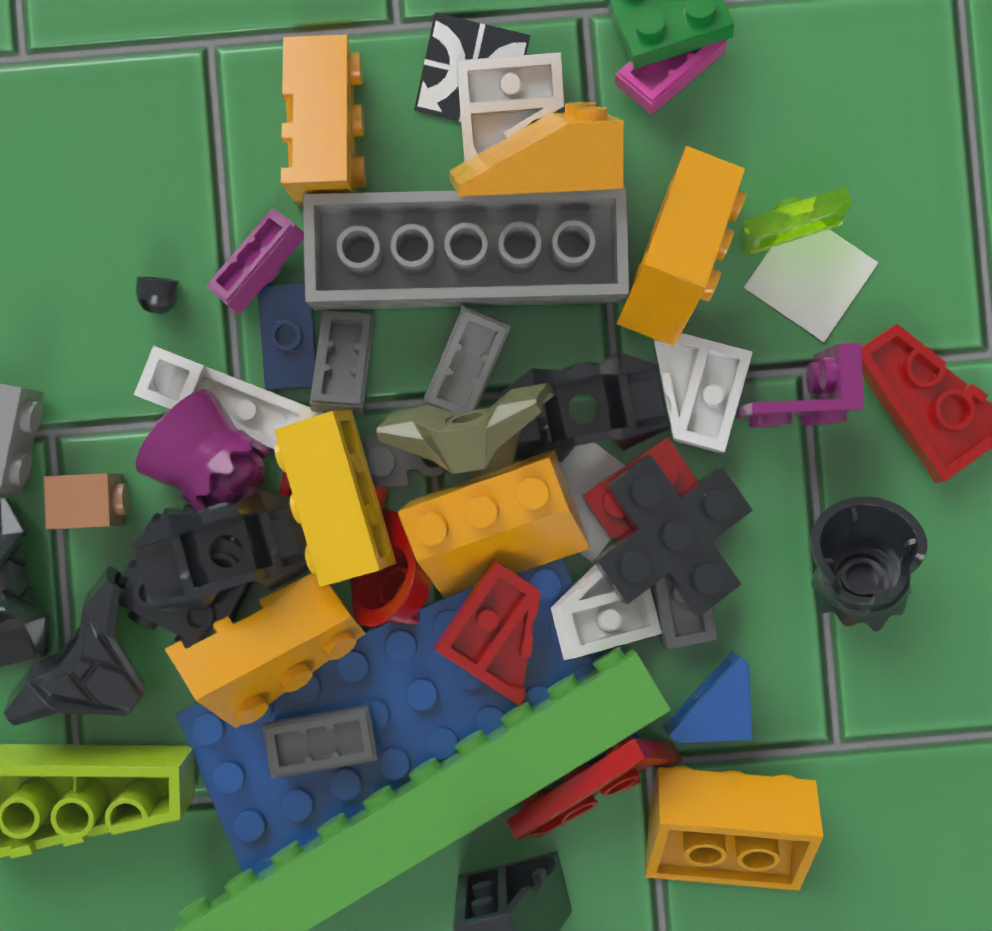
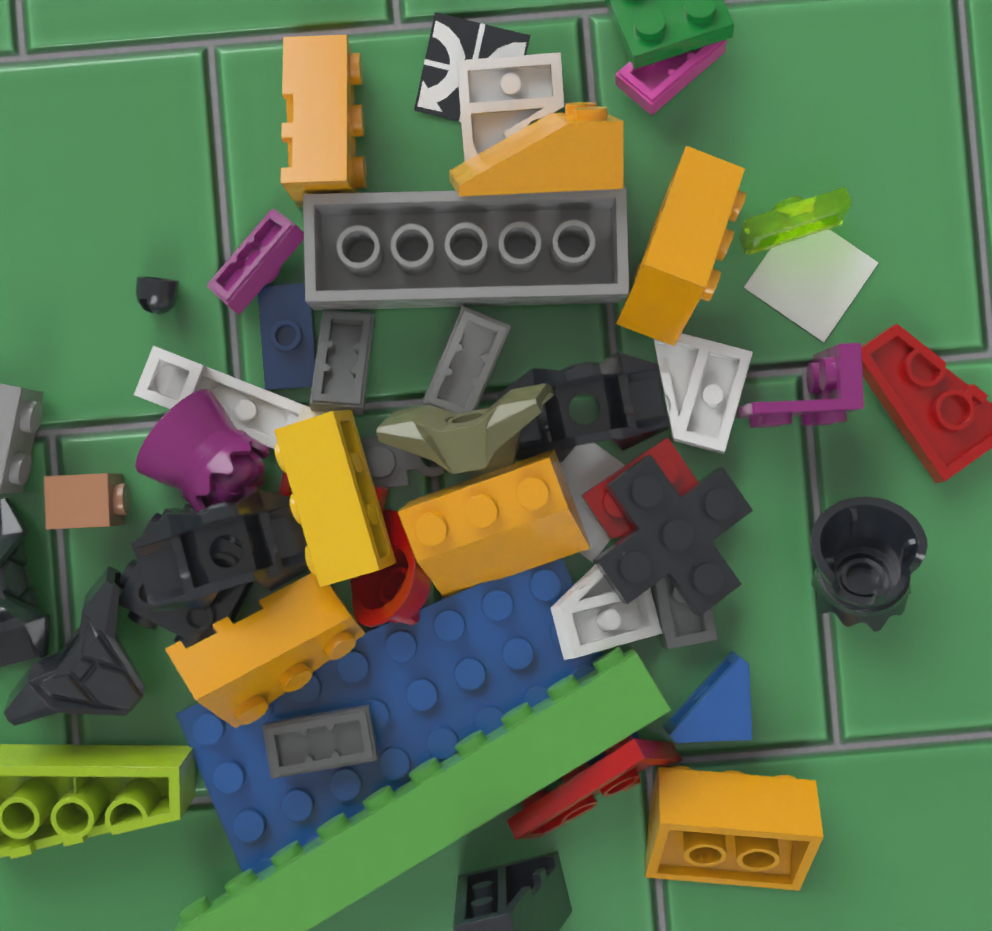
(494, 631): red wing -> none

